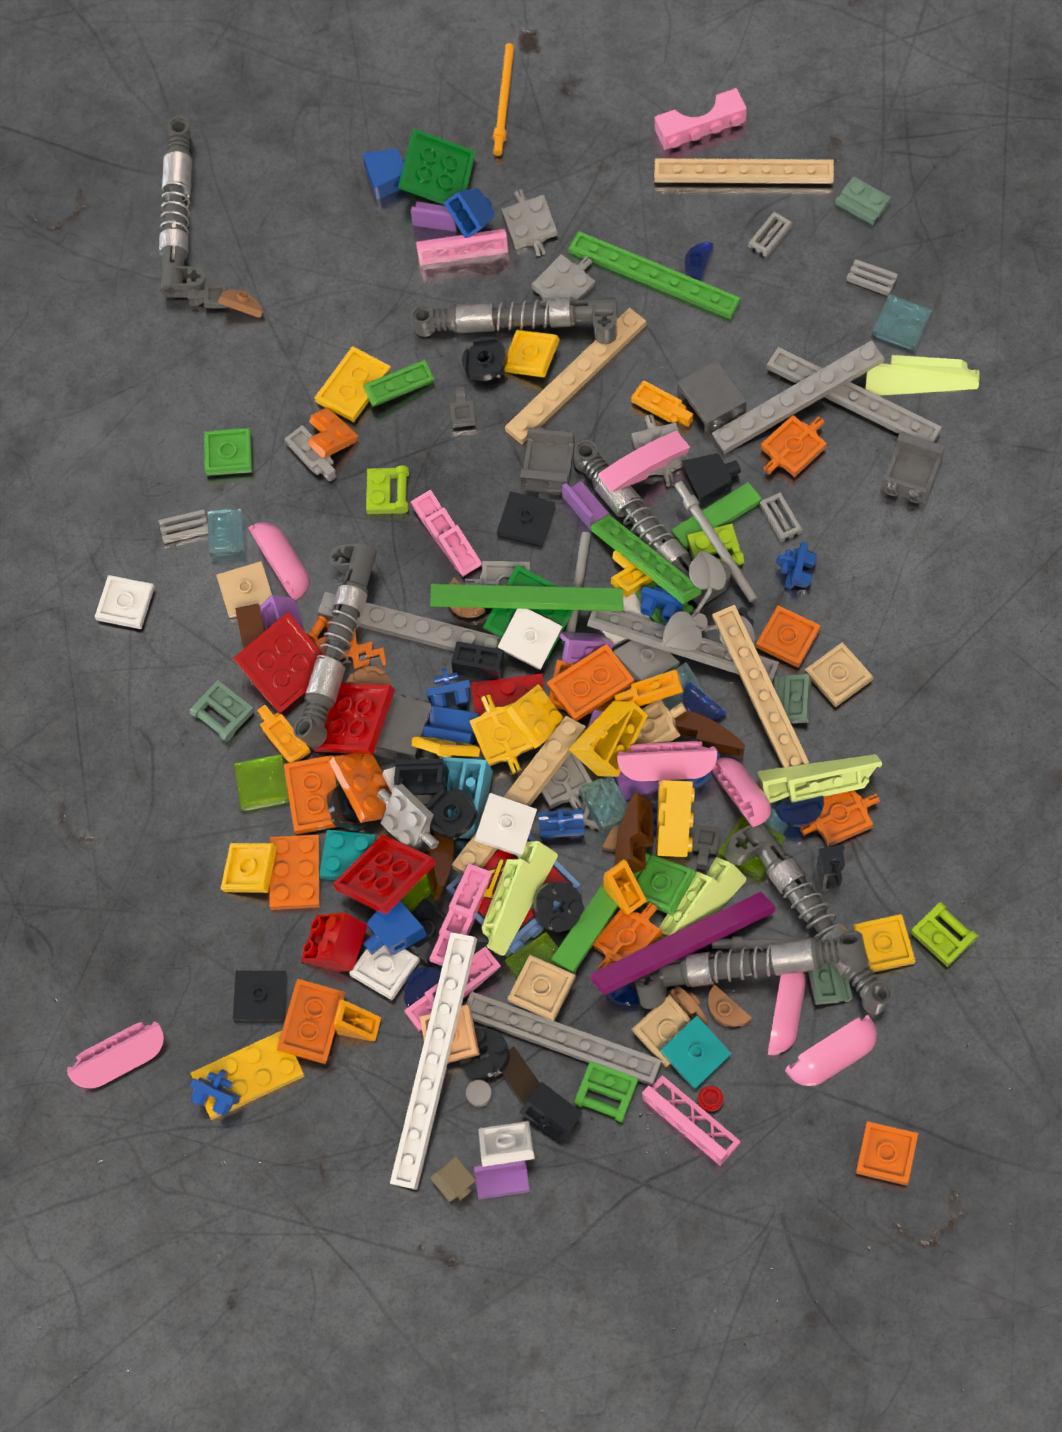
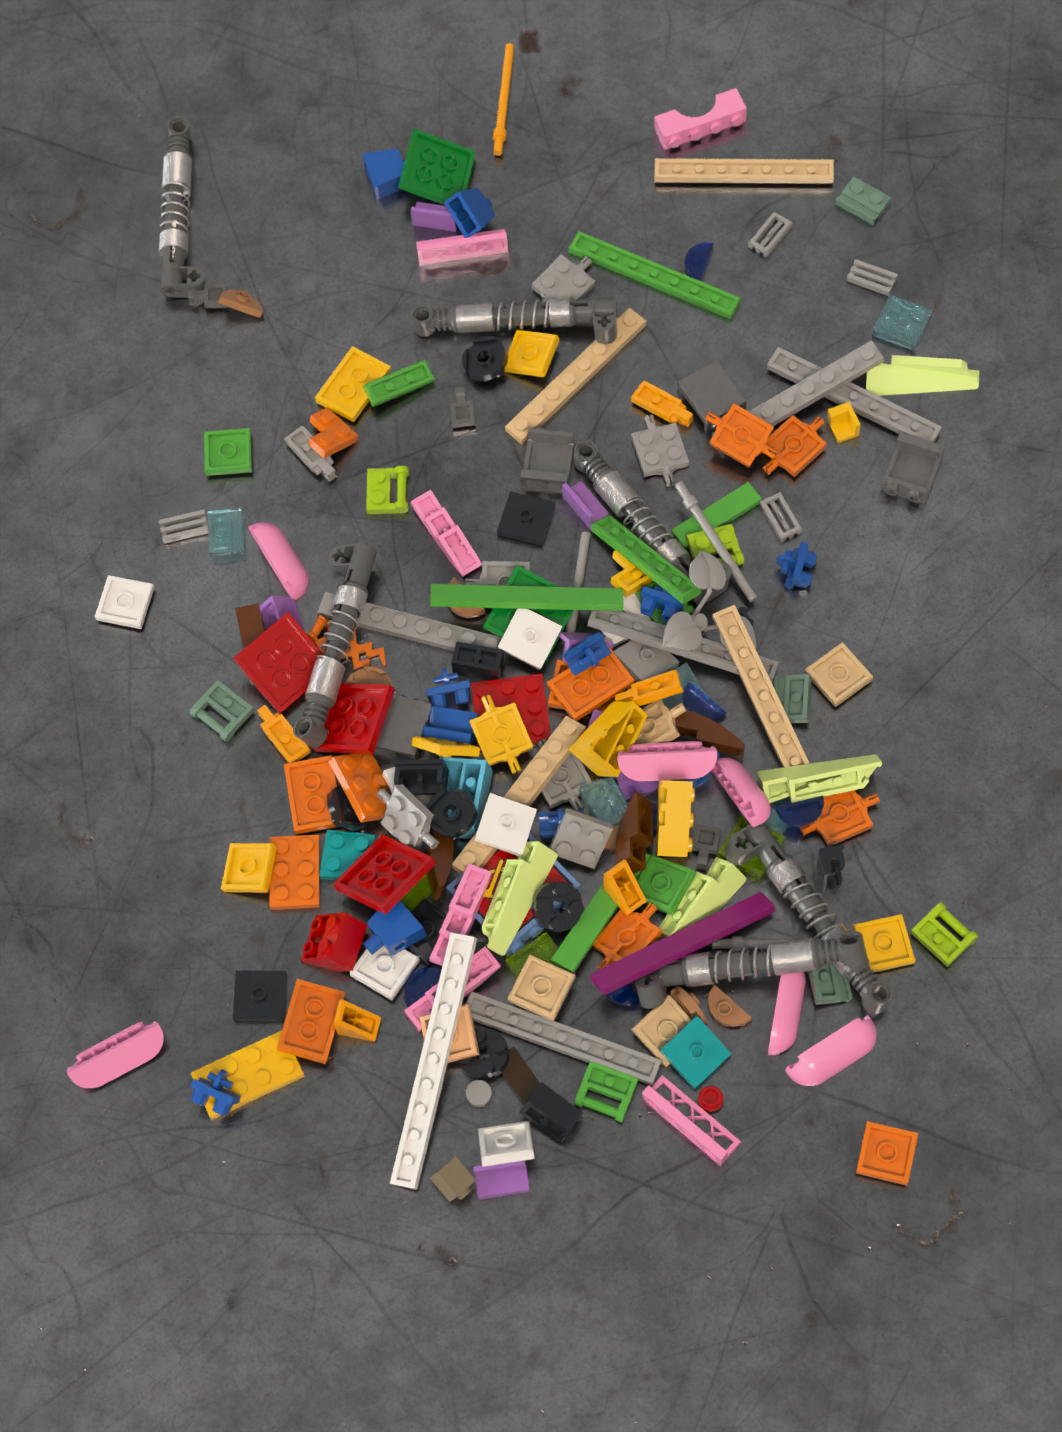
(244, 587): tan plate -> none
(261, 782): clear neon green plate -> none
(529, 222): light grey plate -> none
(535, 716): yellow plate -> none
(581, 838): none -> light grey plate
(586, 654): none -> blue hips
(644, 460): bright pink slope -> none
(709, 477): black torso -> none
(741, 435): none -> orange plate
(788, 636): orange plate -> none
(843, 422): none -> yellow panel

